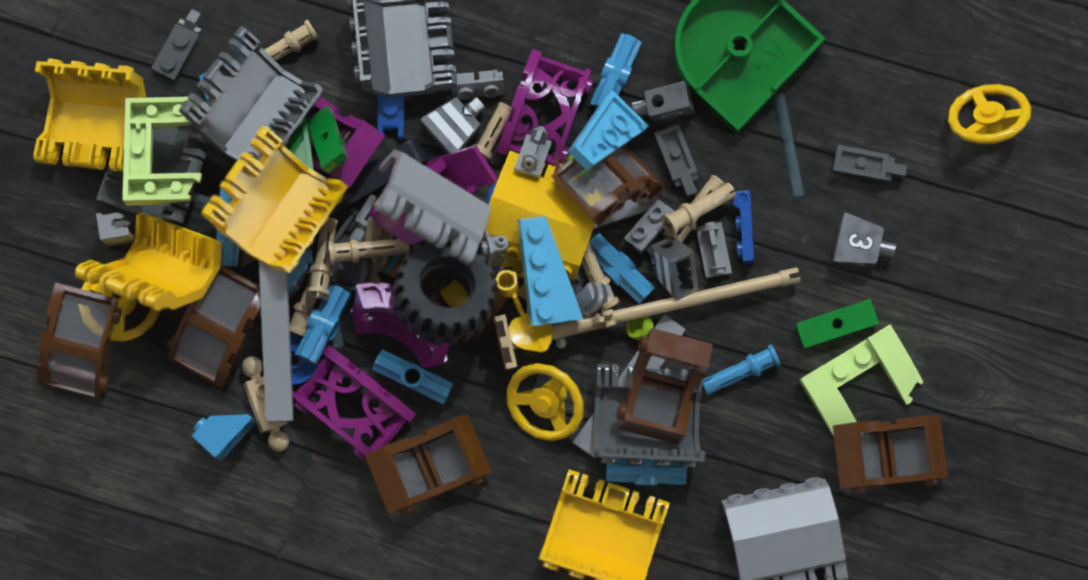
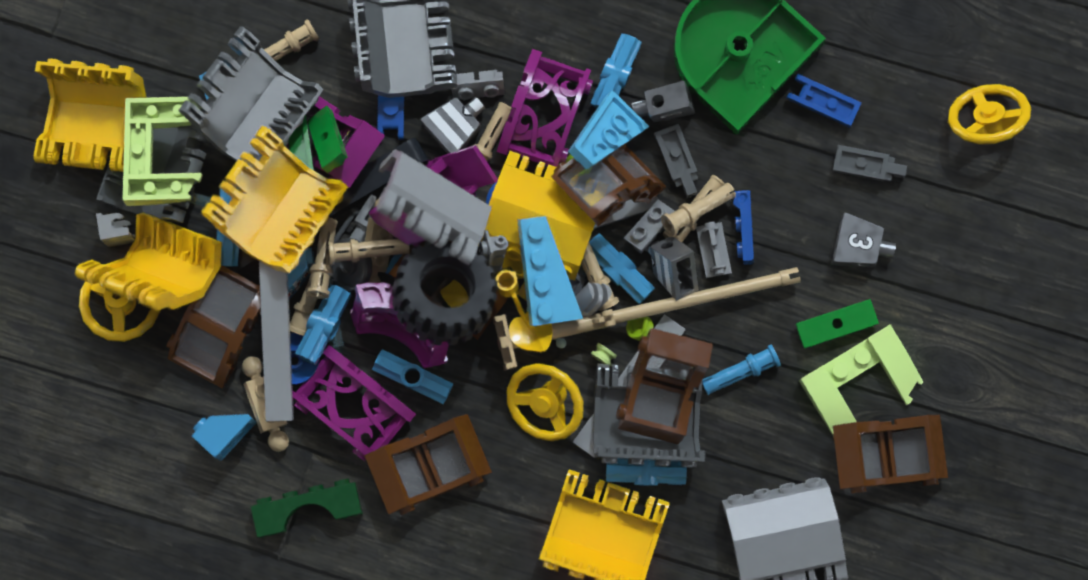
(77, 341): window -> none
(178, 46): dark grey hinge -> none
(273, 516): none -> dark green arch
(533, 152): light grey hinge -> none
(603, 354): none -> yellowish green bush
(789, 145): clear light blue bar -> none
(825, 101): none -> blue hinge

